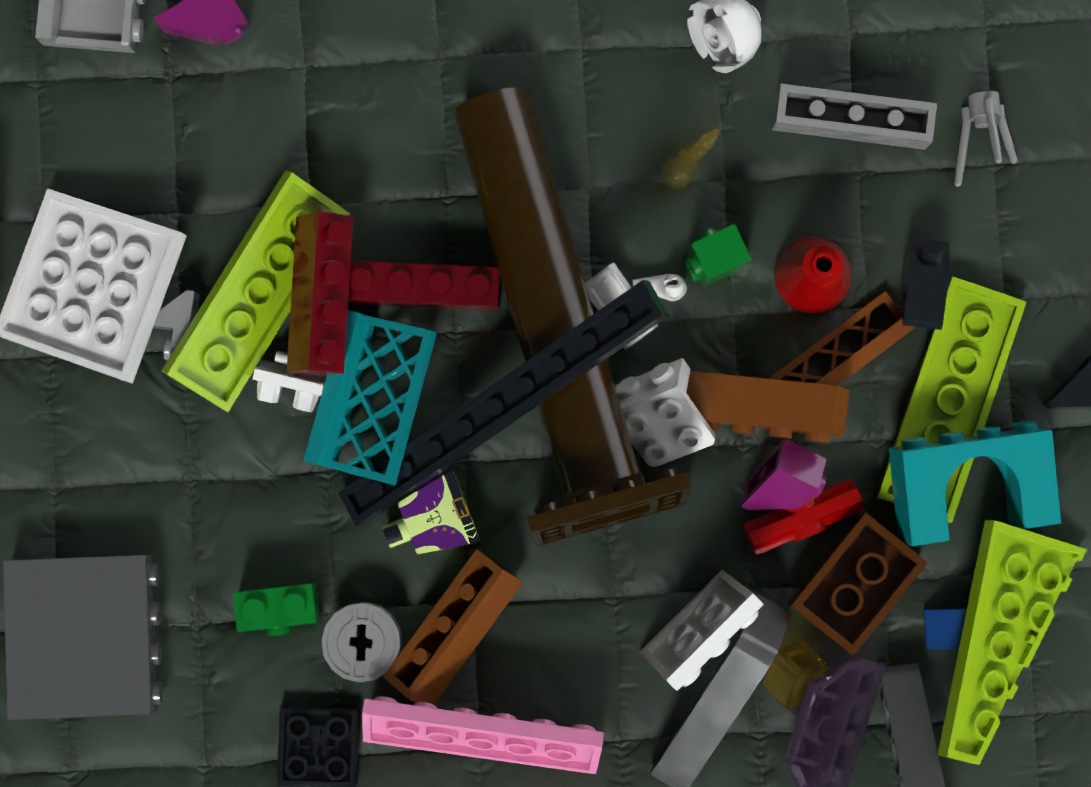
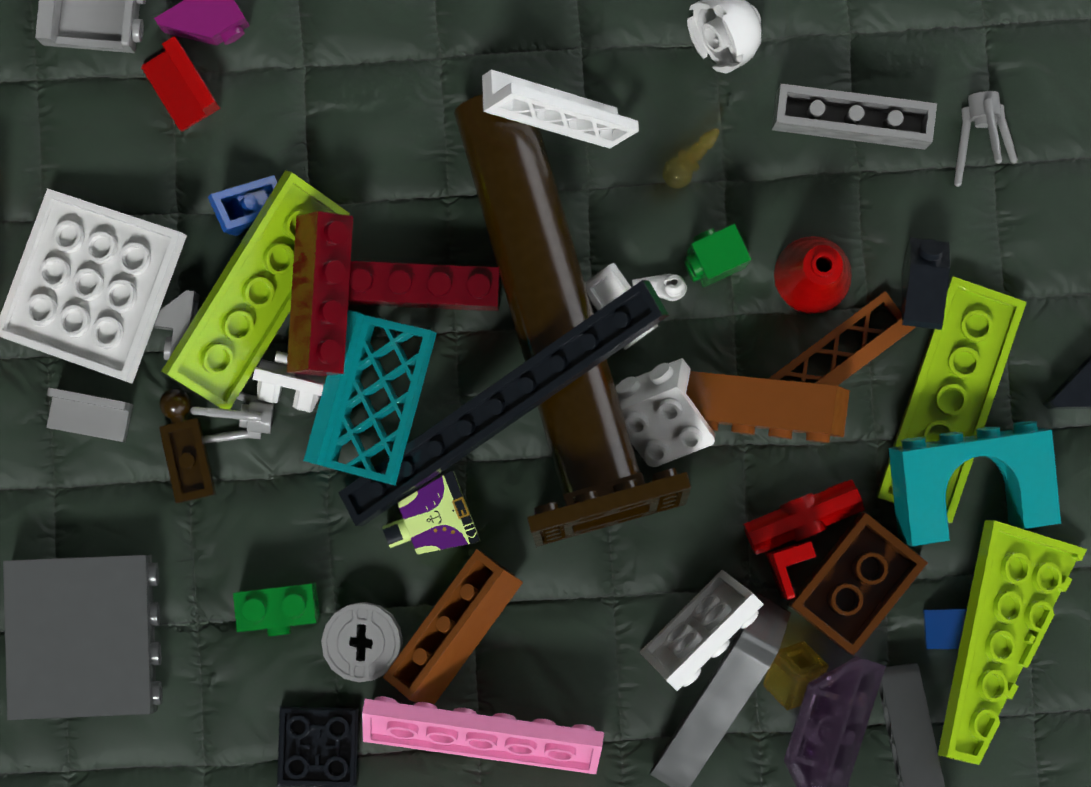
(89, 415): none -> light grey panel
(180, 85): none -> red panel
(185, 449): none -> dark brown plate
(241, 204): none -> blue slope
(255, 416): none -> light grey plant
(554, 110): none -> white fence
(785, 479): magenta slope -> none
(785, 557): none -> red panel

